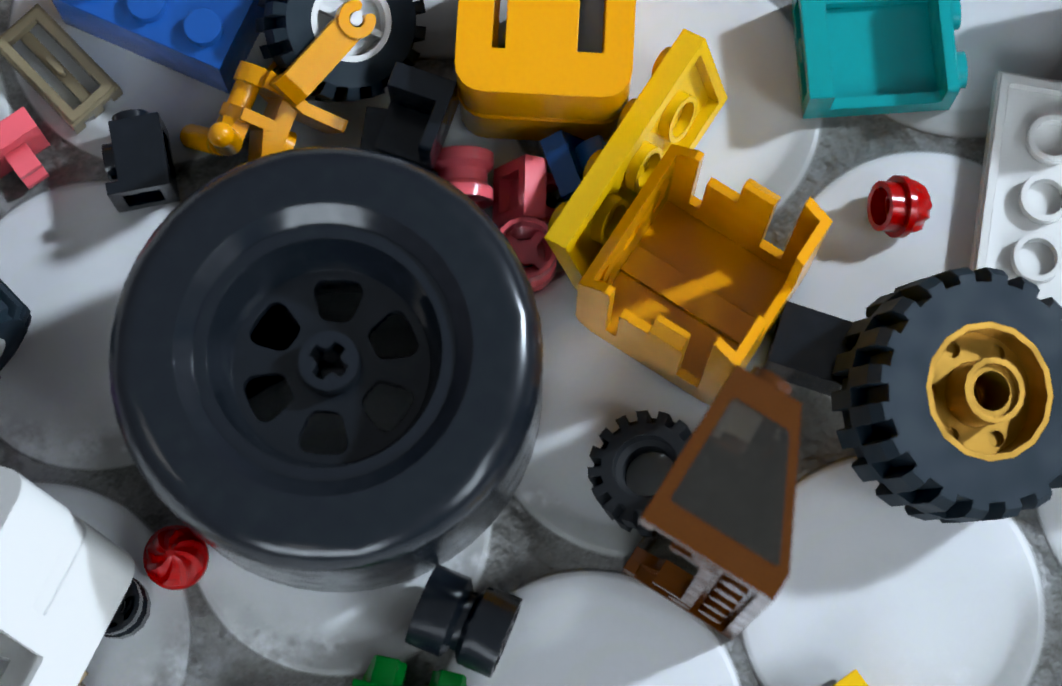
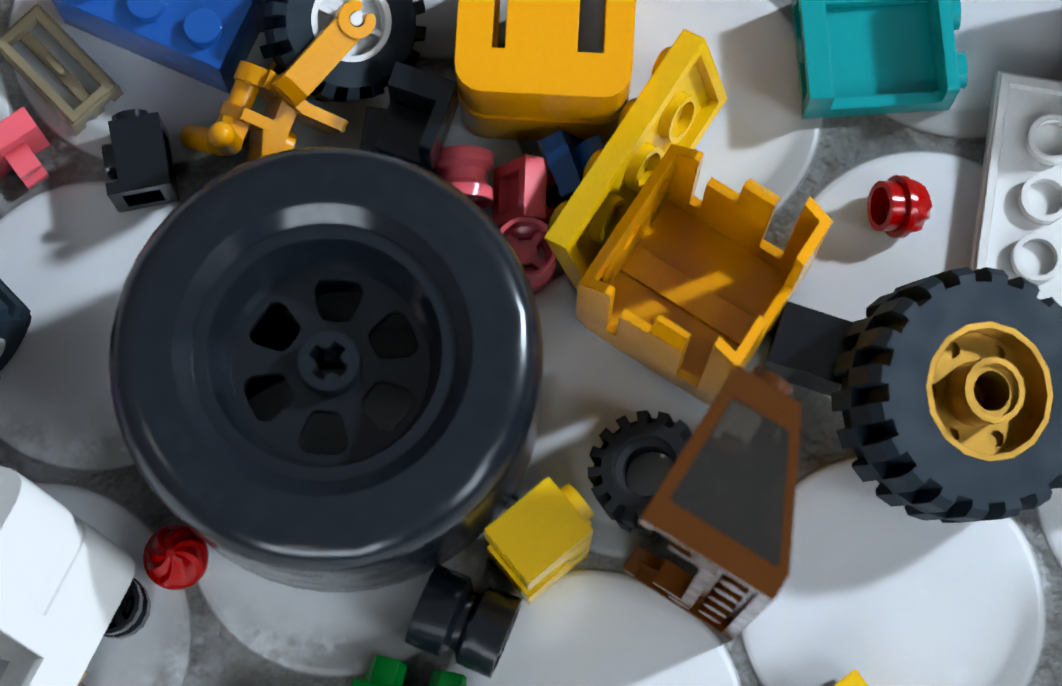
(541, 537): none -> yellow arch

